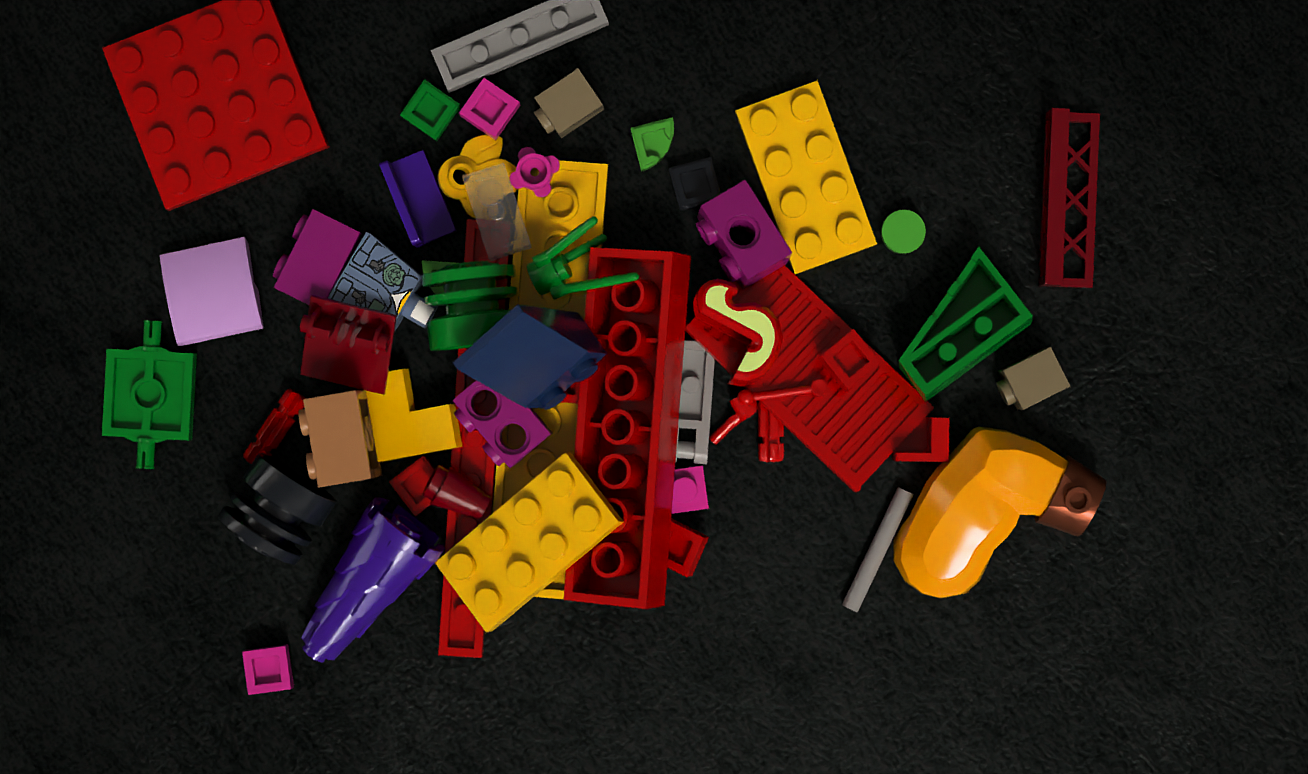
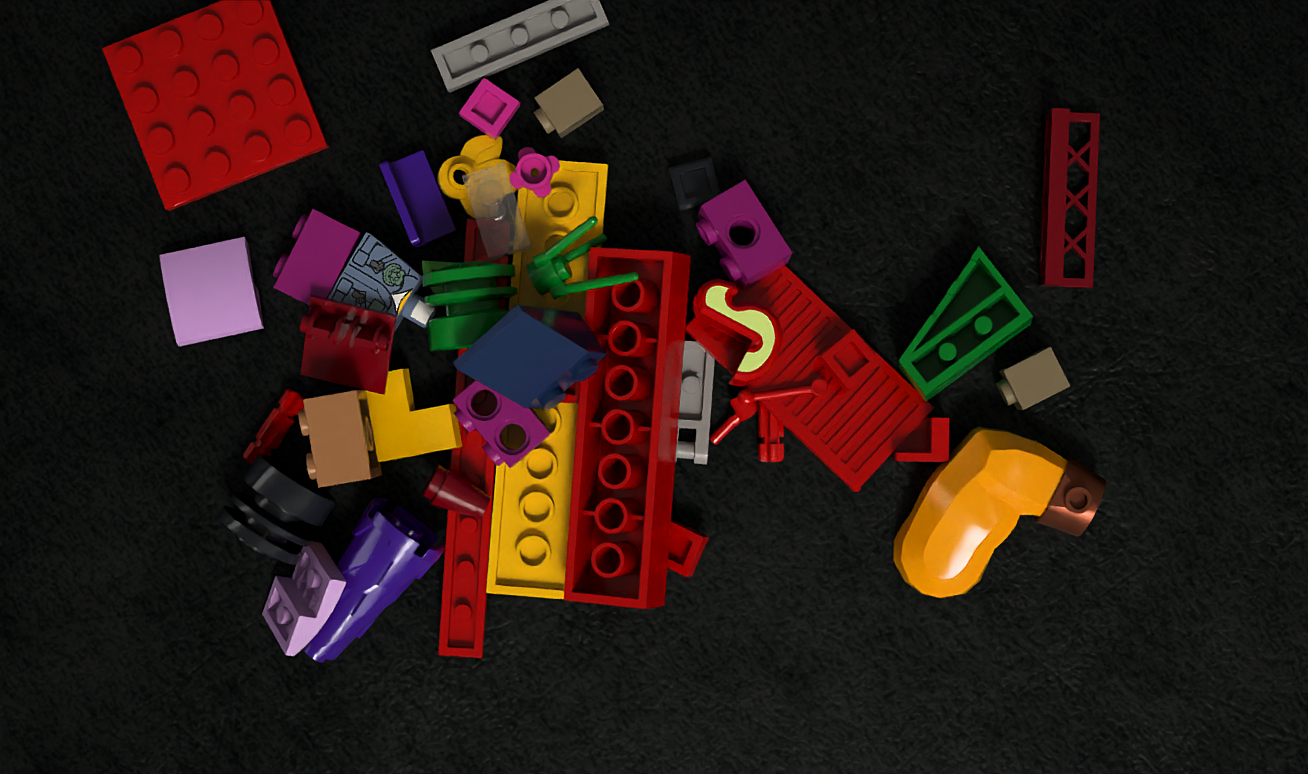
(149, 394): green plate -> none
(268, 669): dark pink plate -> none
(303, 603): none -> lavender slope
(412, 483): red tile -> none
(430, 110): green tile -> none
(528, 542): yellow plate -> none
(653, 141): bright green tile -> none
(689, 490): dark pink plate -> none
(806, 177): yellow plate -> none
(877, 549): light grey bar -> none
(903, 231): bright green tile -> none

